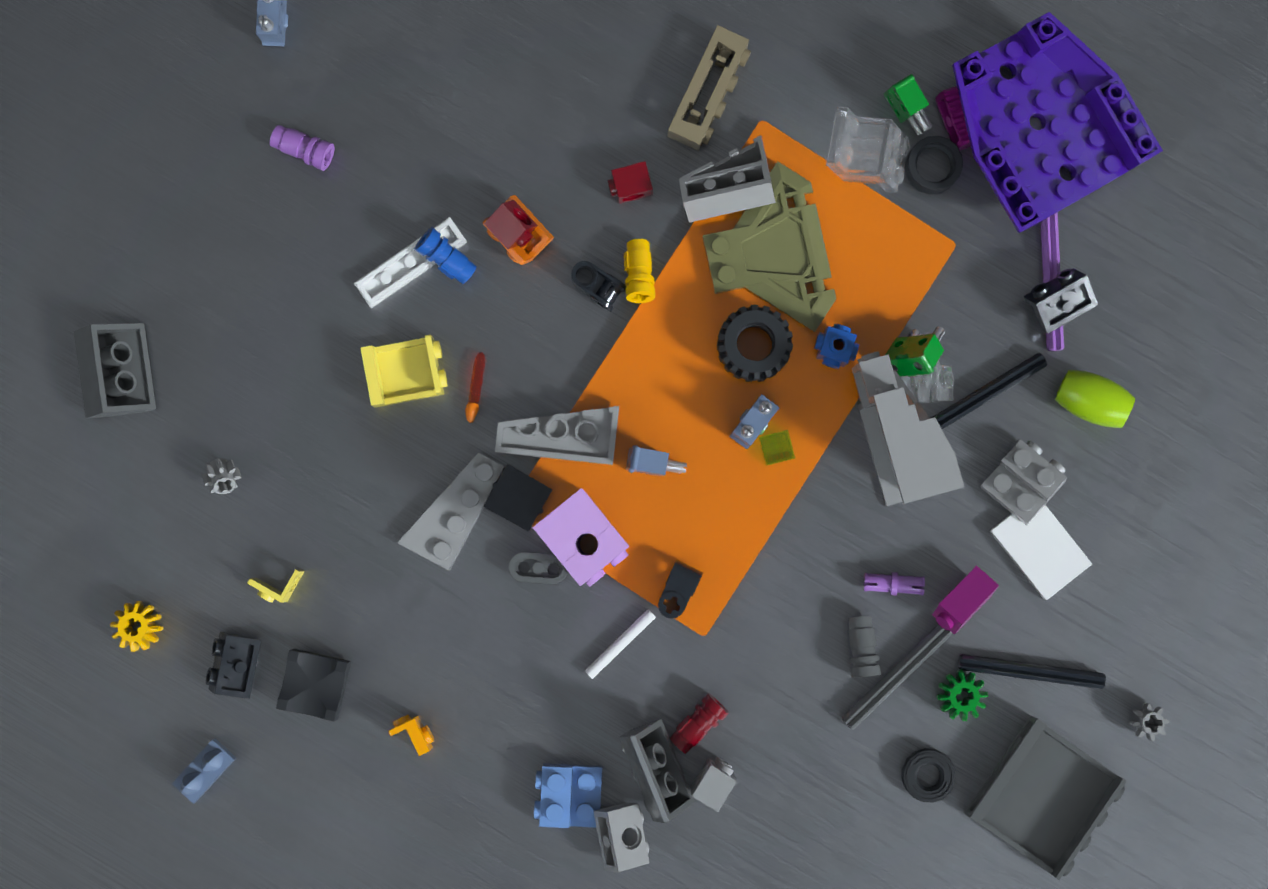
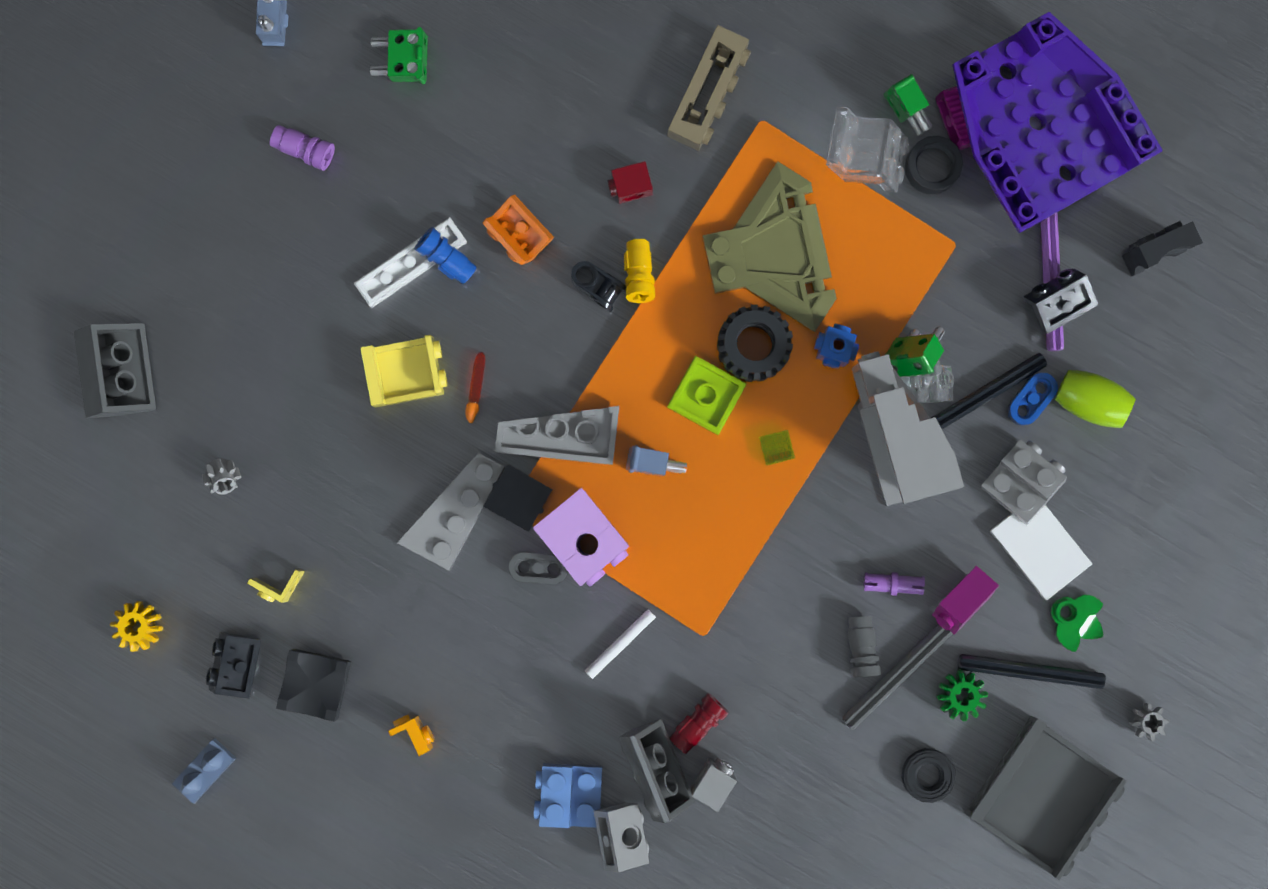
(408, 55): none -> green piece
(511, 225): dark red brick -> none
(681, 585): black piece -> none
(706, 395): none -> lime tile
(729, 185): light grey wedge -> none
(754, 421): sand blue piece -> none
(1031, 399): none -> blue plate
(1080, 621): none -> green plate
(1168, 242): none -> black brick

